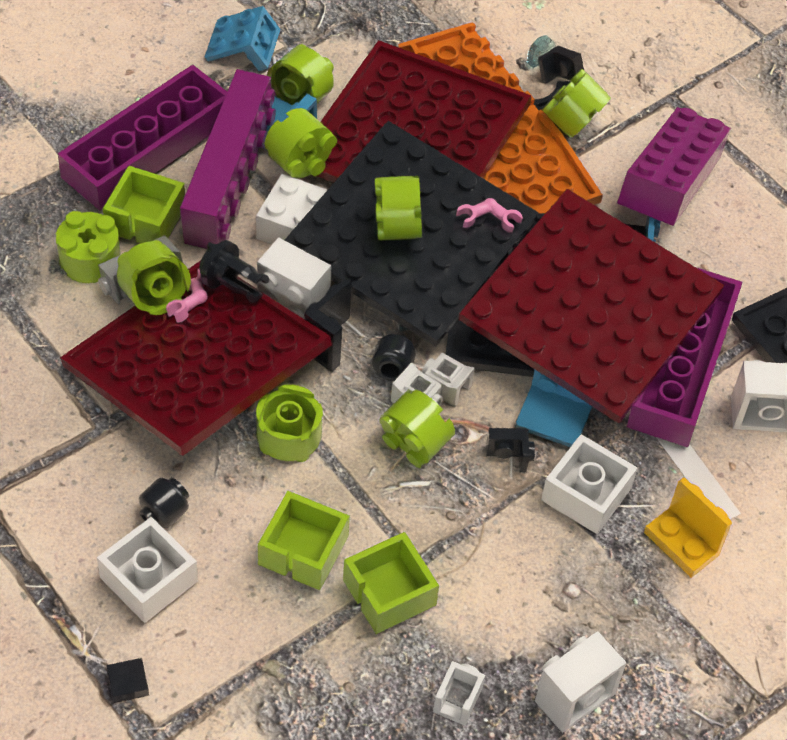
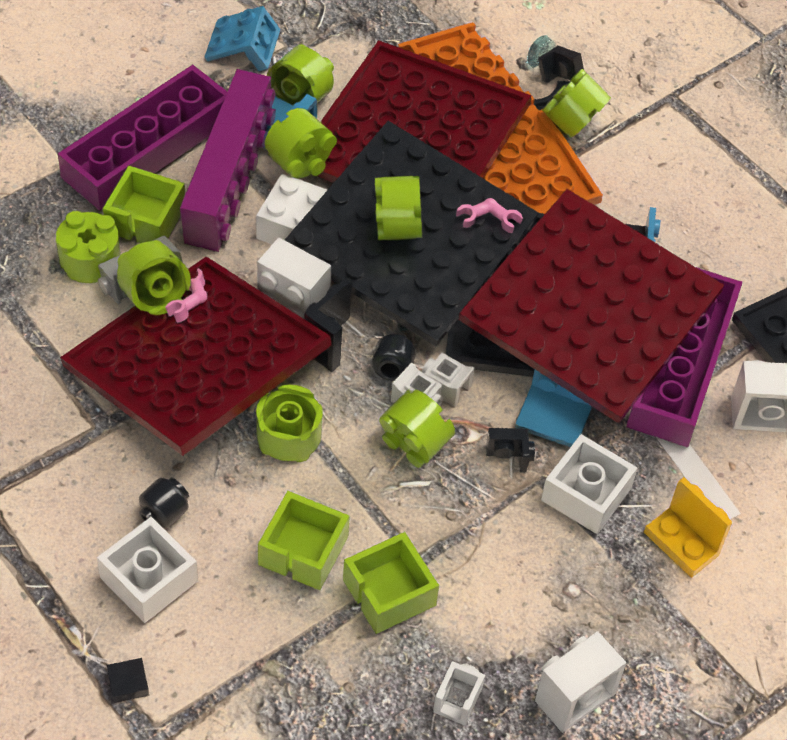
(222, 266): black piece -> none
(674, 165): magenta brick -> none

